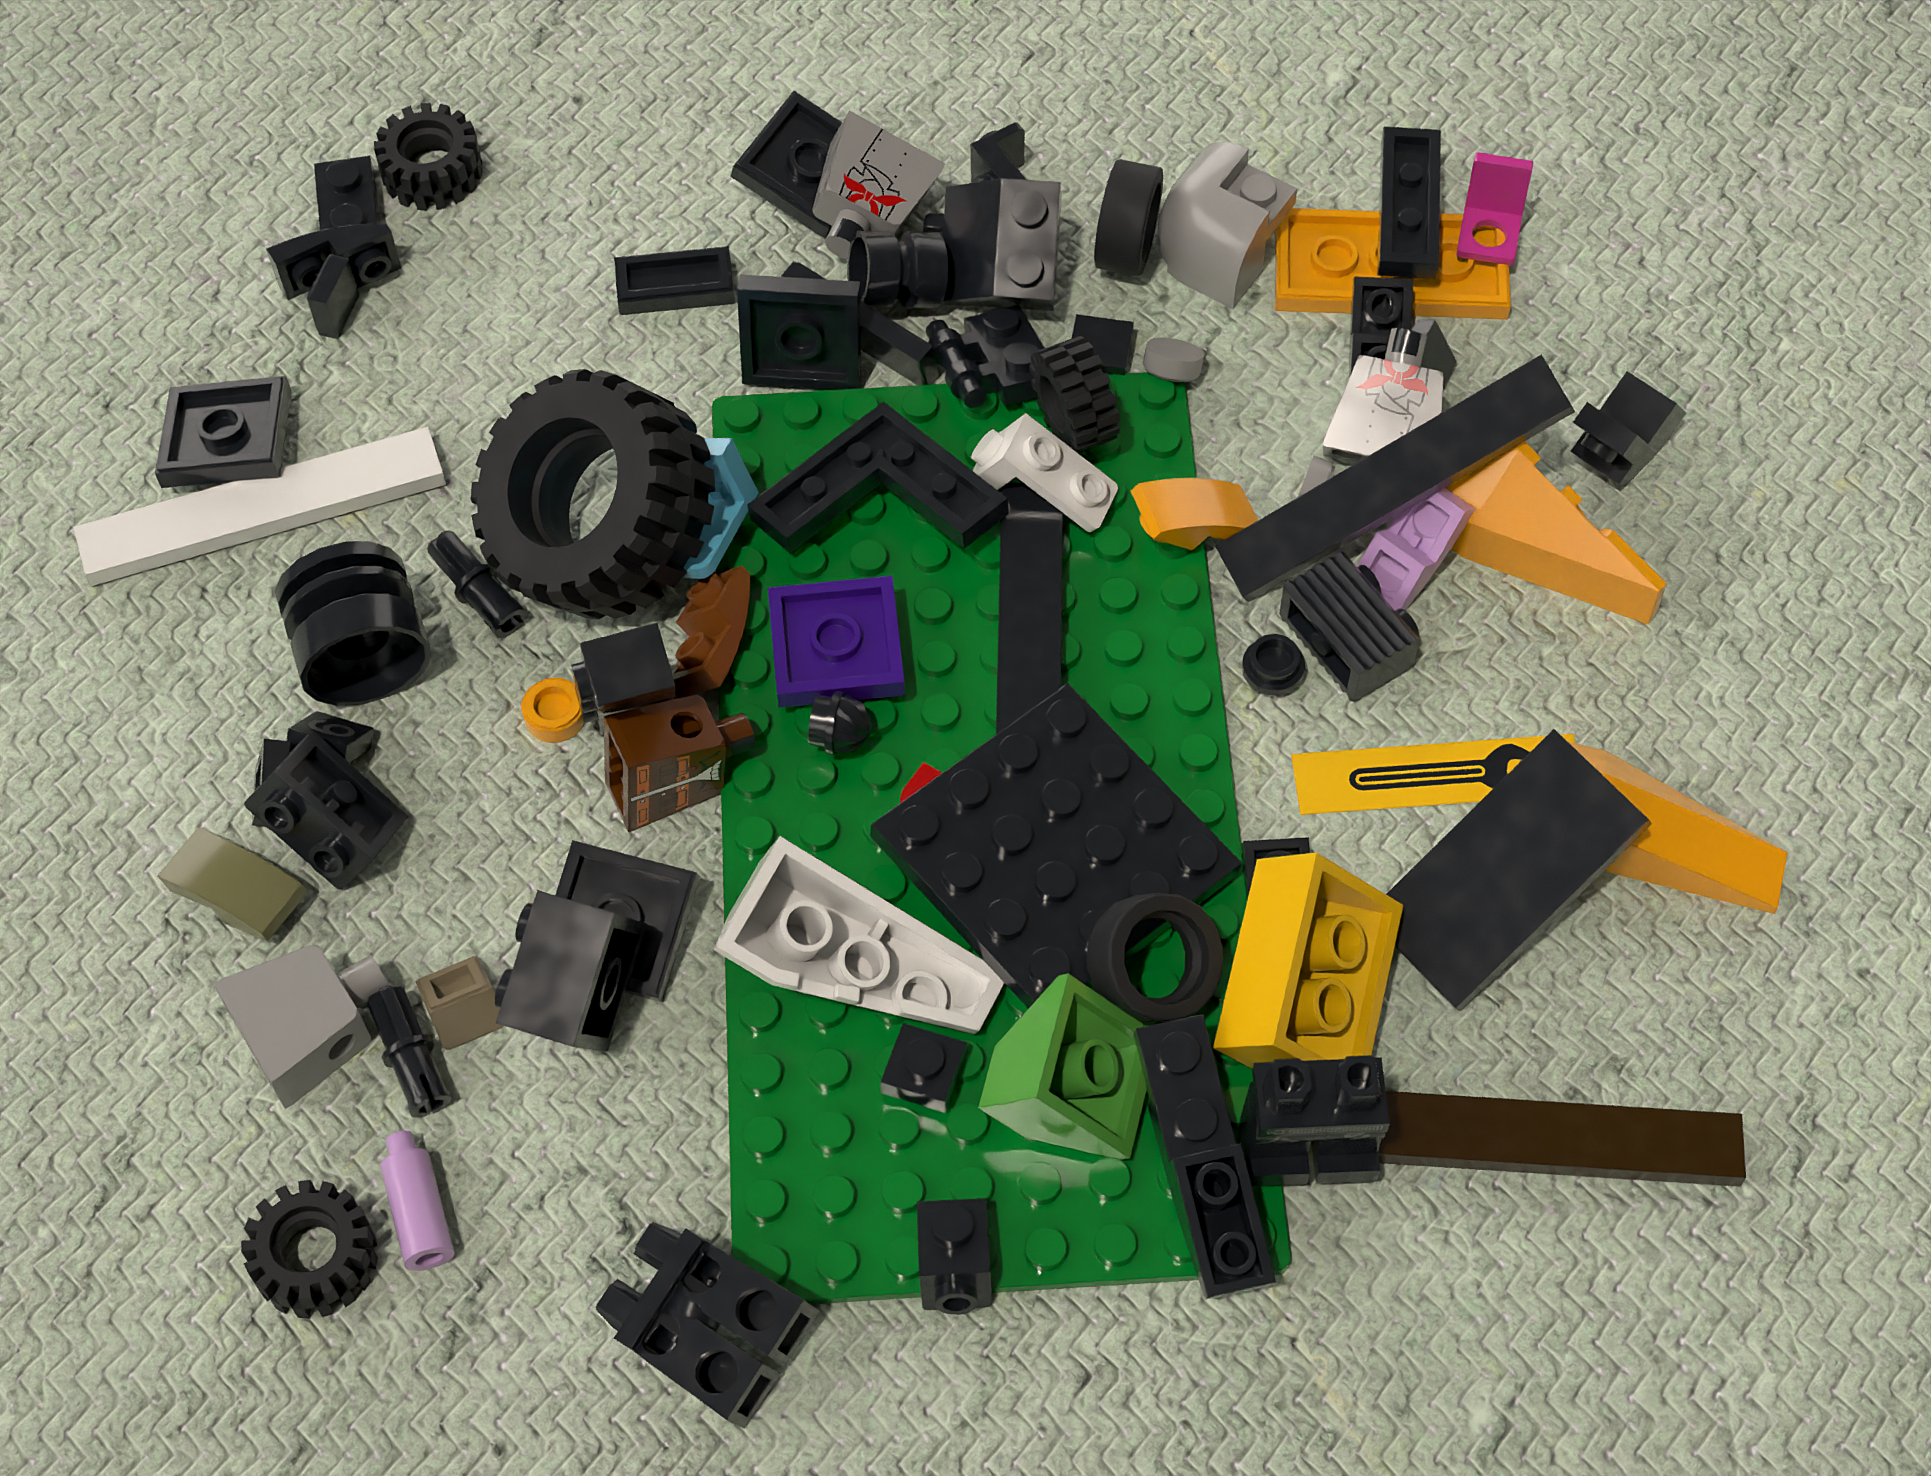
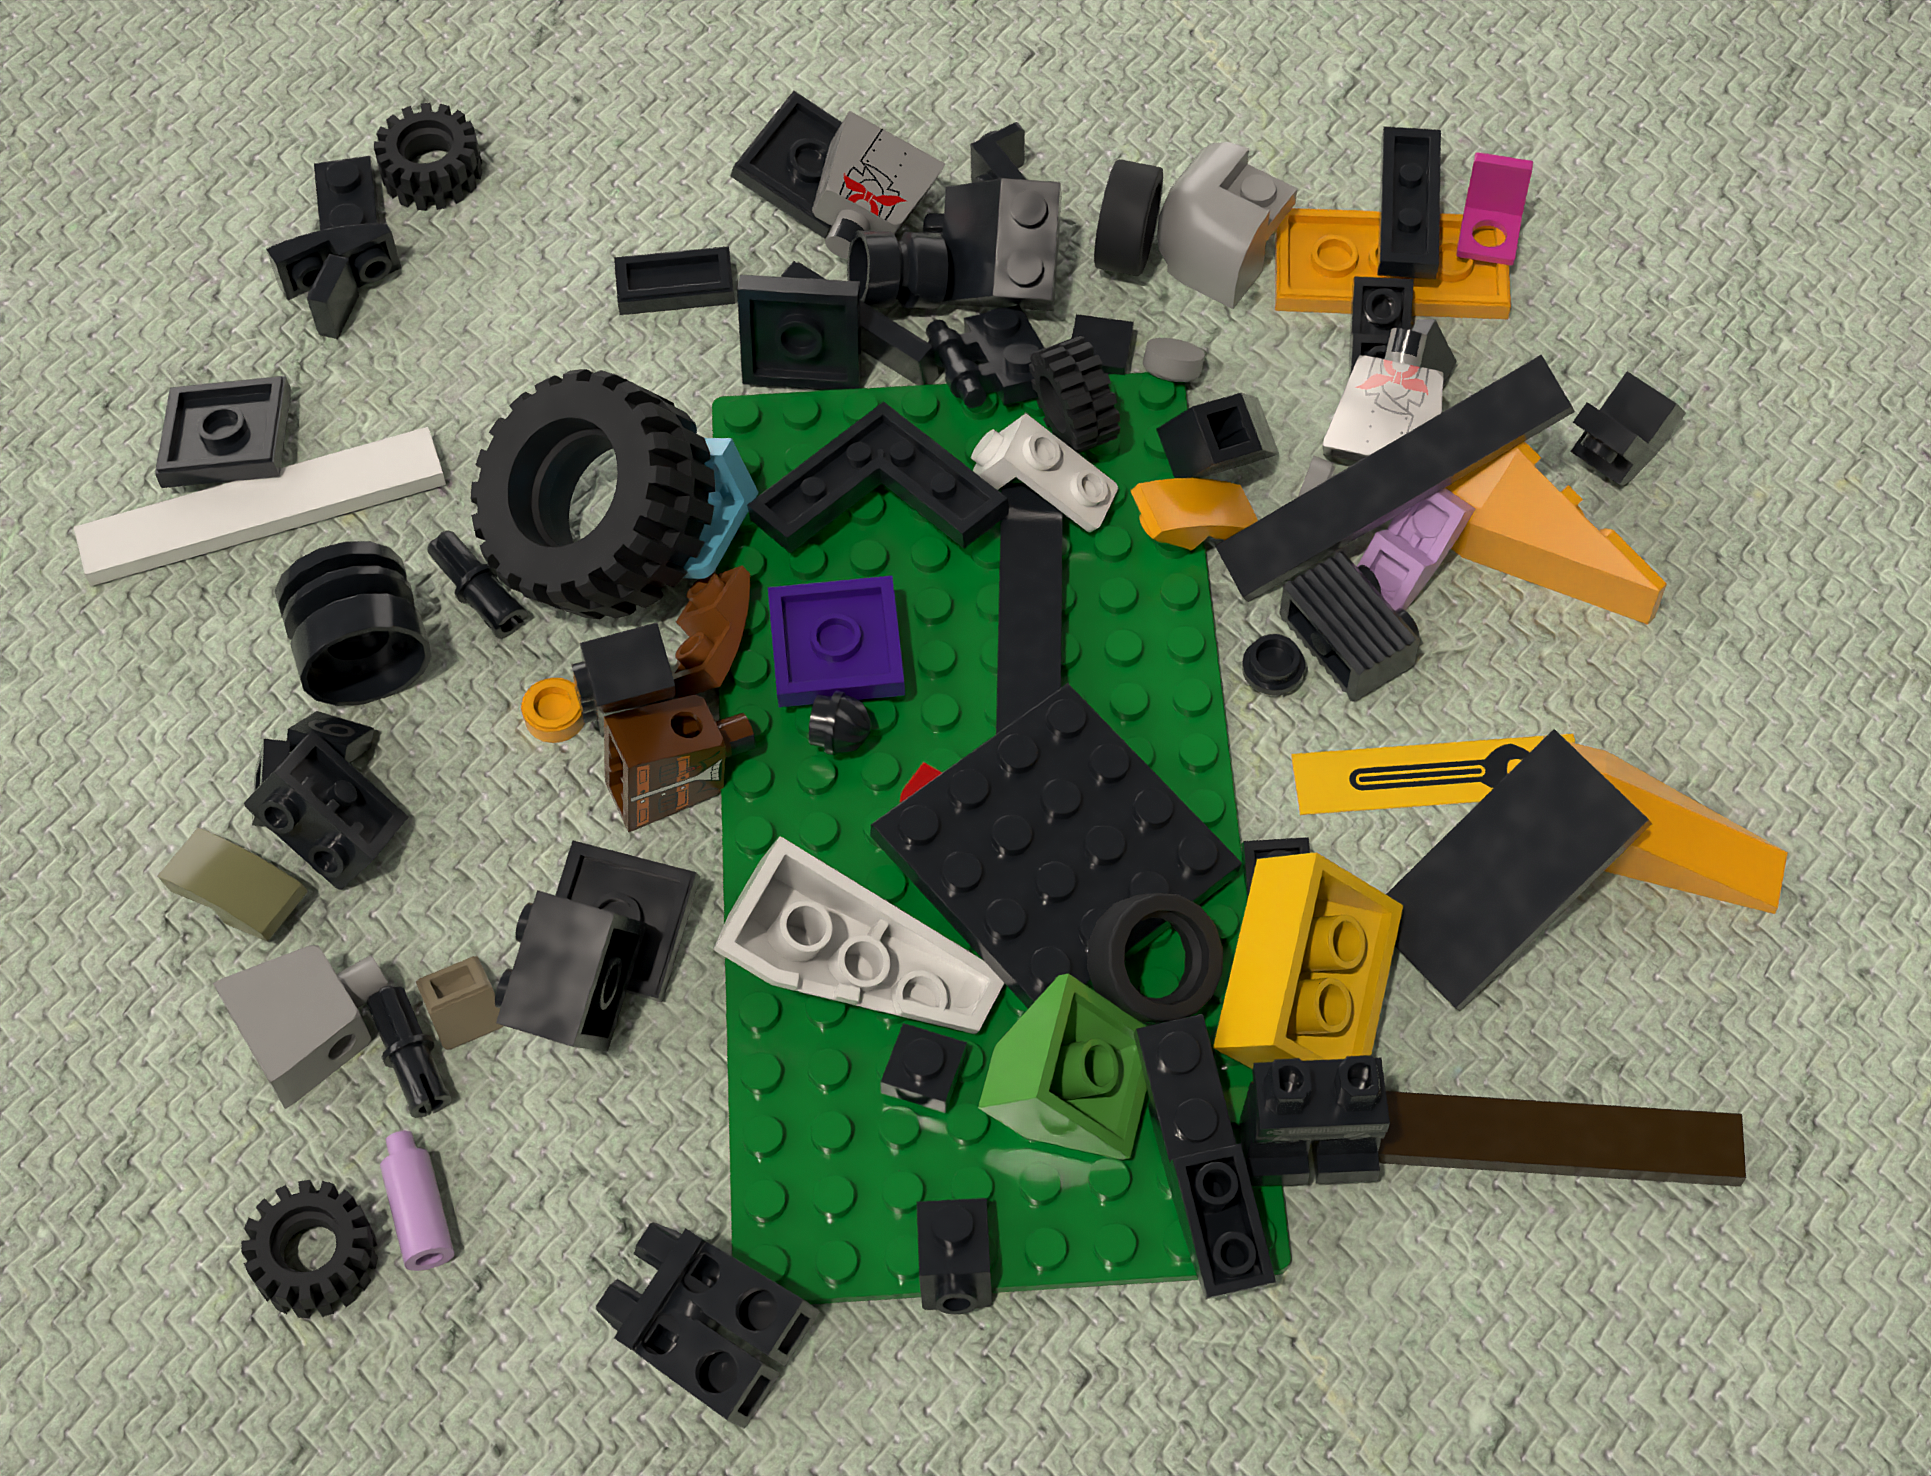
(1217, 437): none -> black slope

